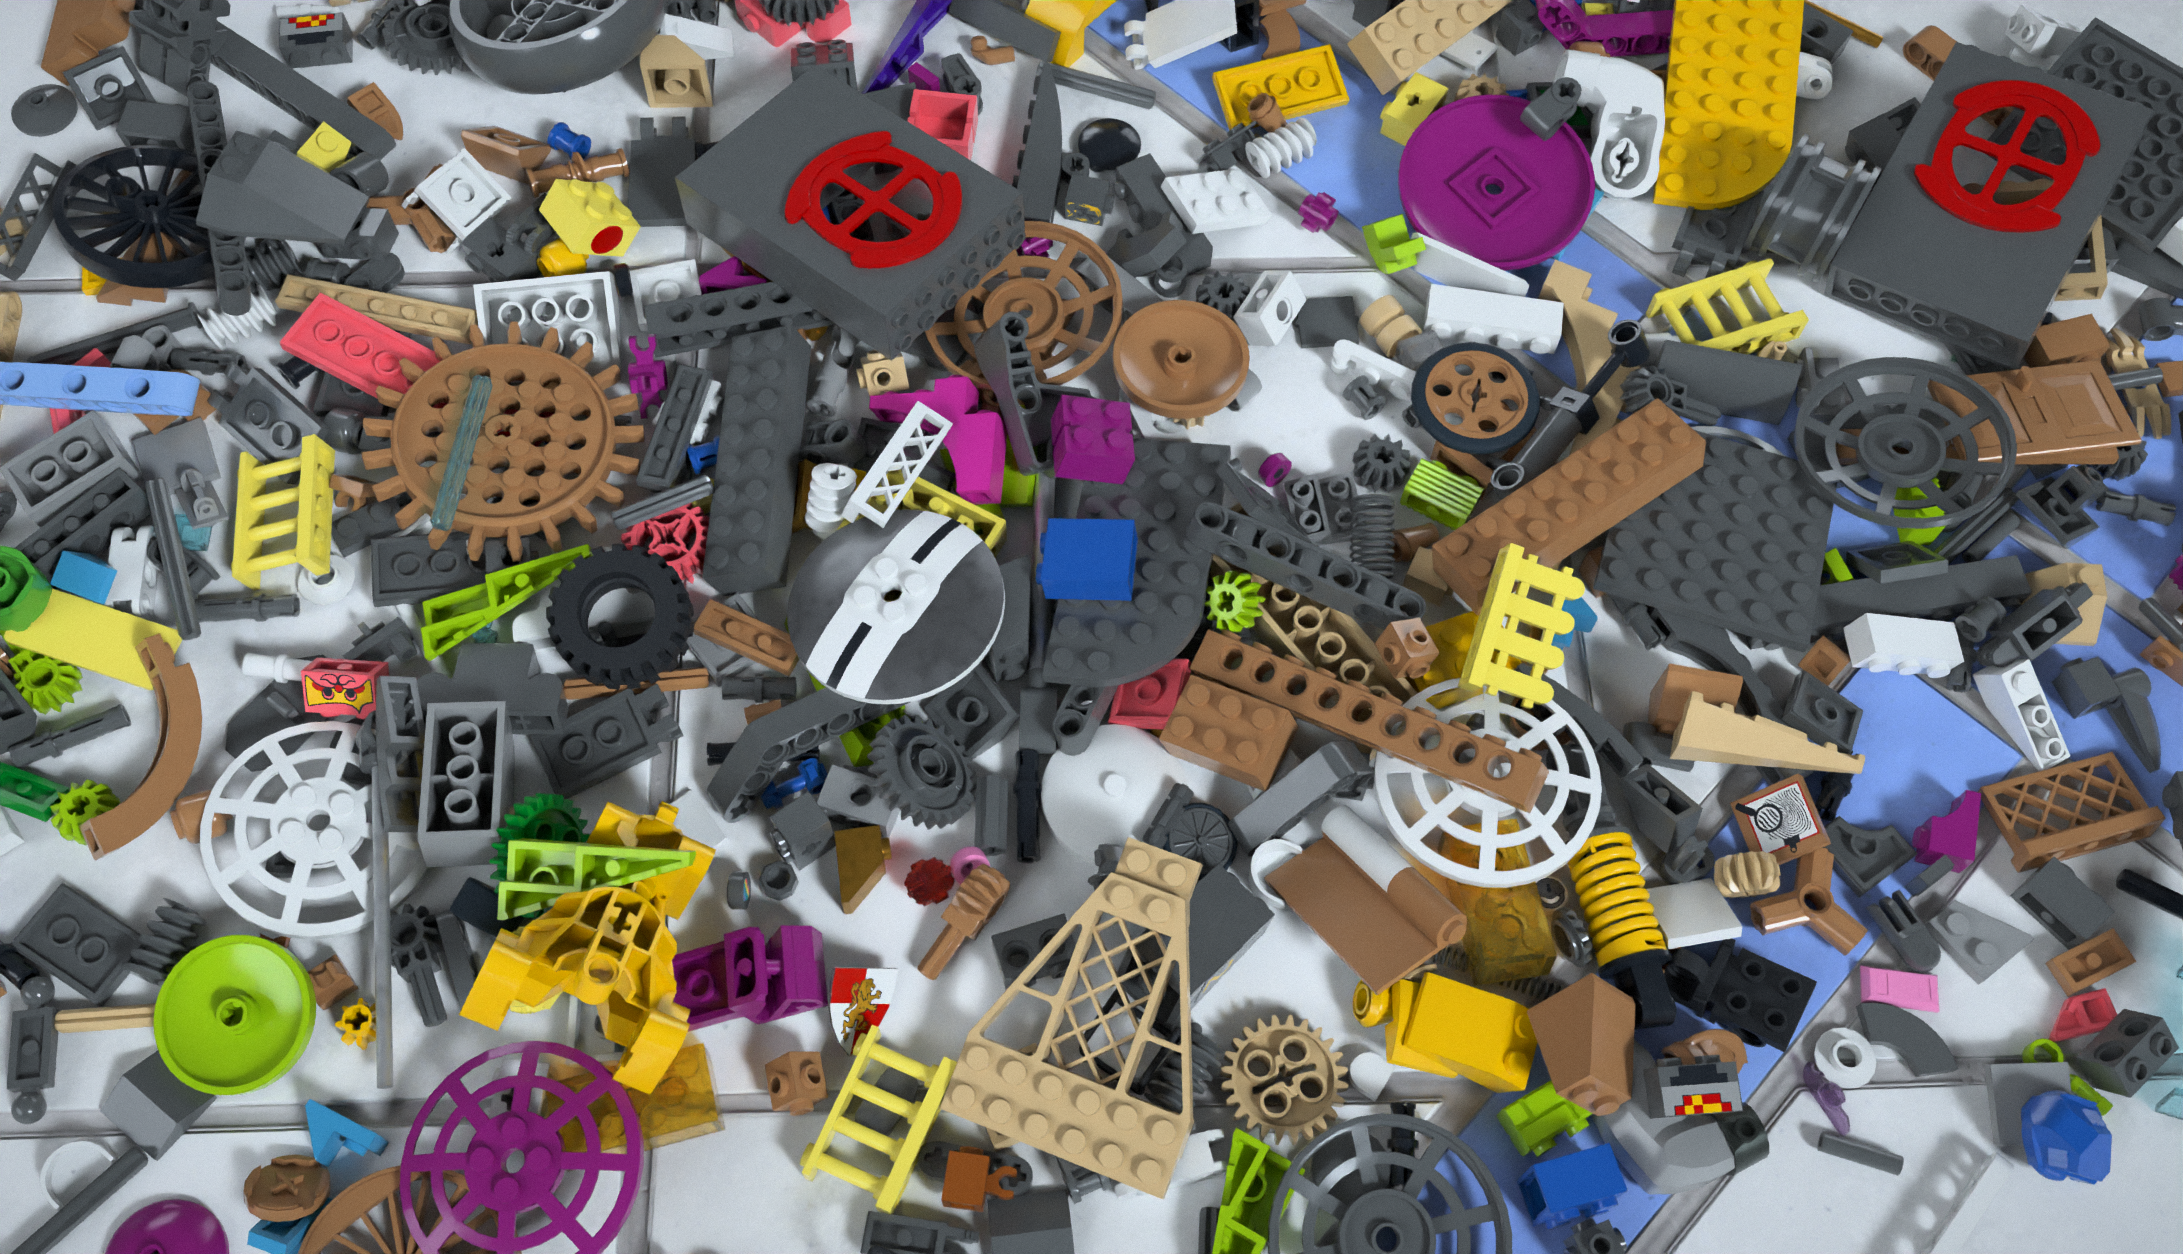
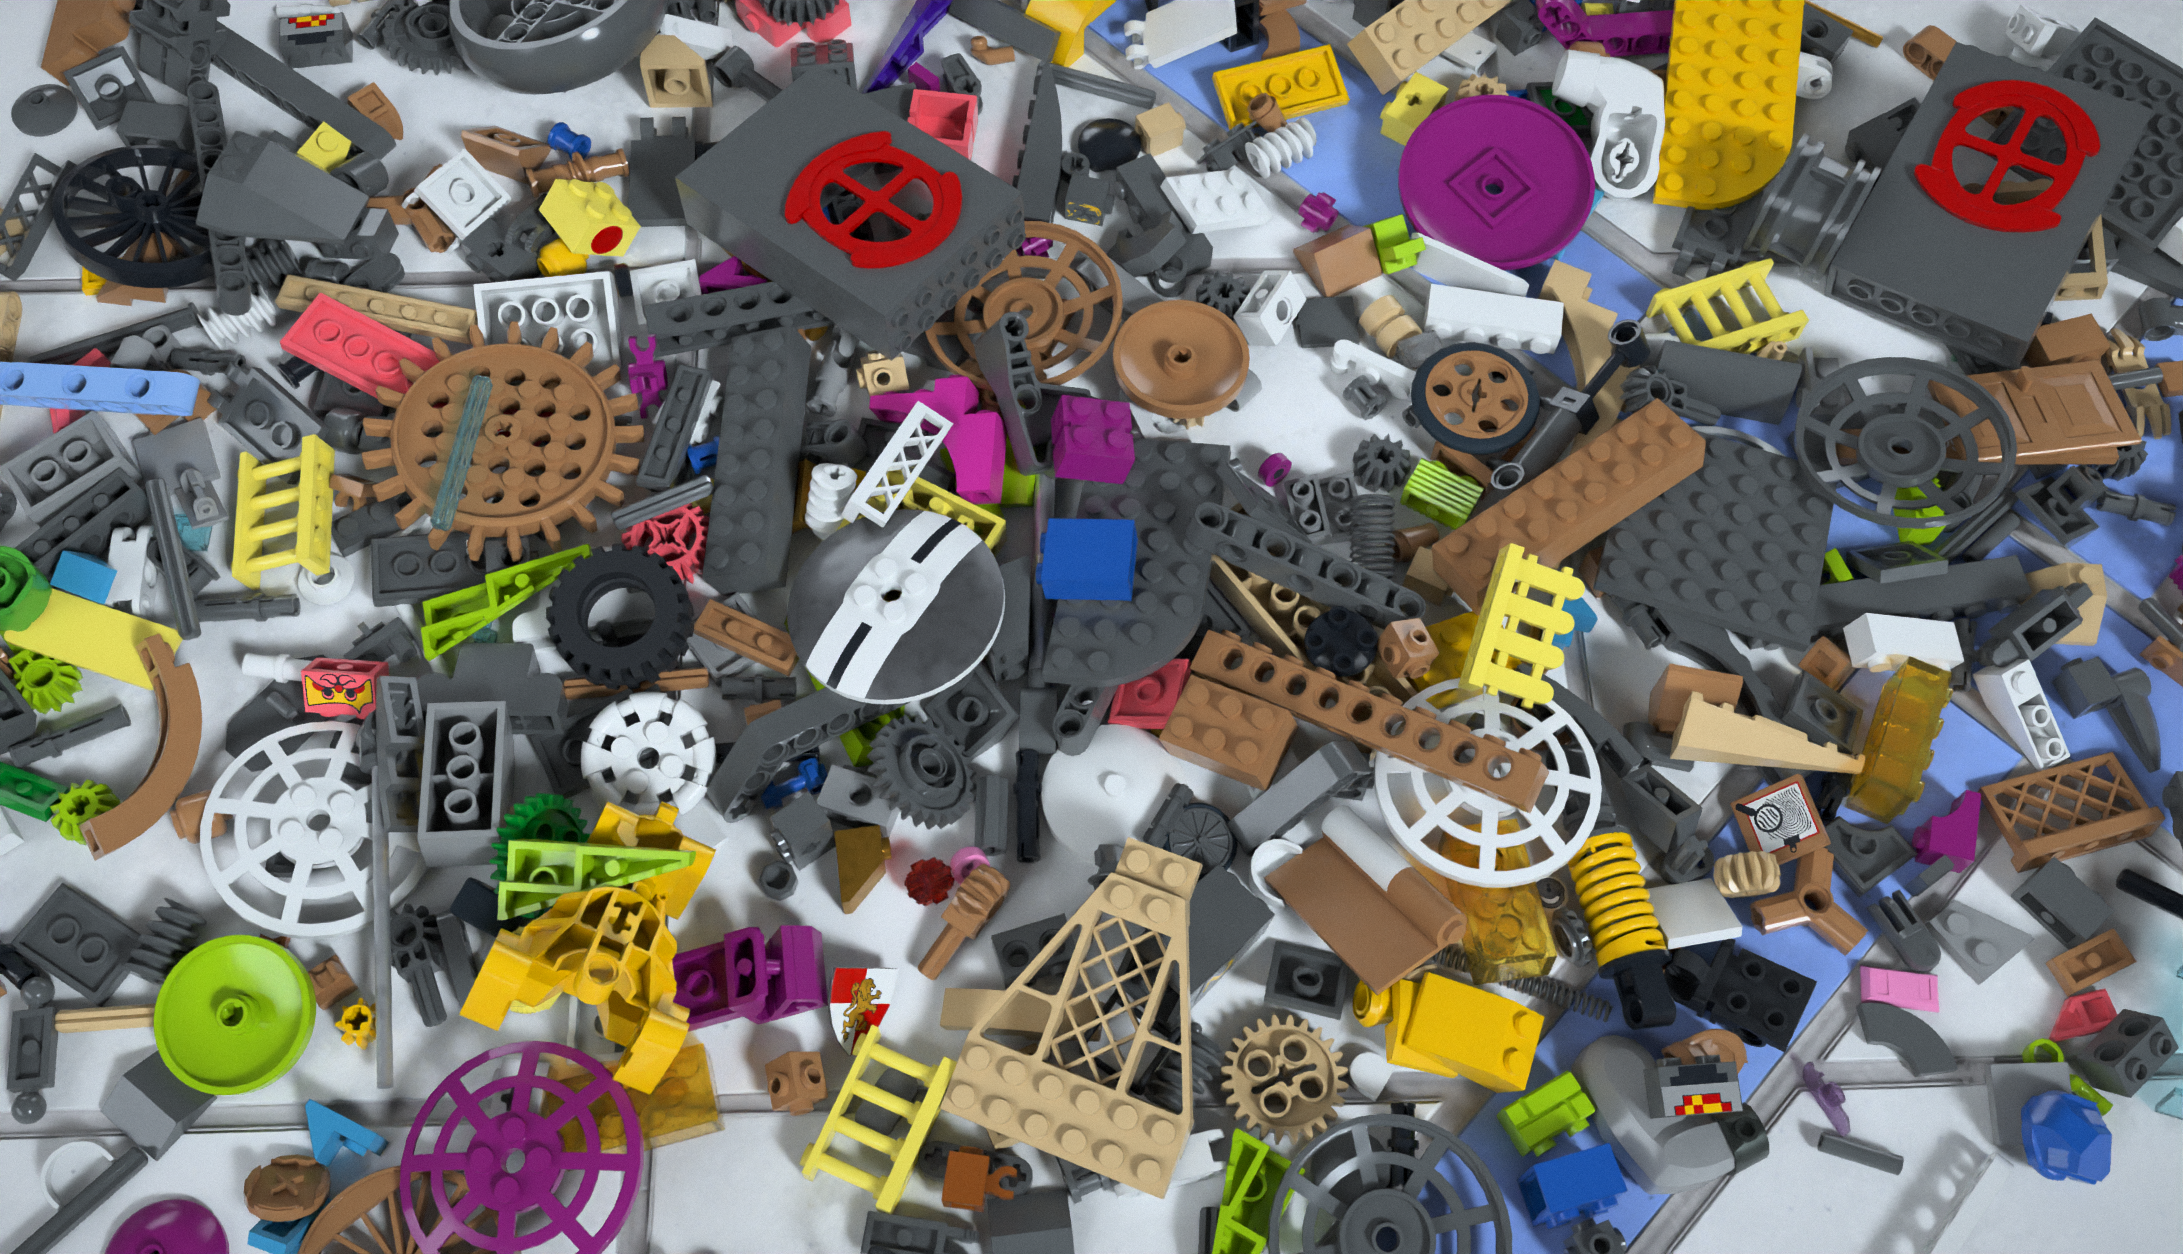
(648, 734): none -> white plate
(738, 70): none -> dark grey axle
(738, 890): dark grey tile -> none
(1022, 1016): none -> tan slope
(1160, 129): none -> tan brick
(1234, 601): lime gear -> none
(1306, 980): none -> dark grey slope
(1340, 259): none -> medium nougat slope
(1341, 642): none -> black dish
(1552, 108): dark grey piece -> none
(1588, 1043): medium nougat slope -> none
(1834, 1071): white piece -> none
(1900, 740): none -> clear yellow brick
(1981, 619): dark grey bush -> none

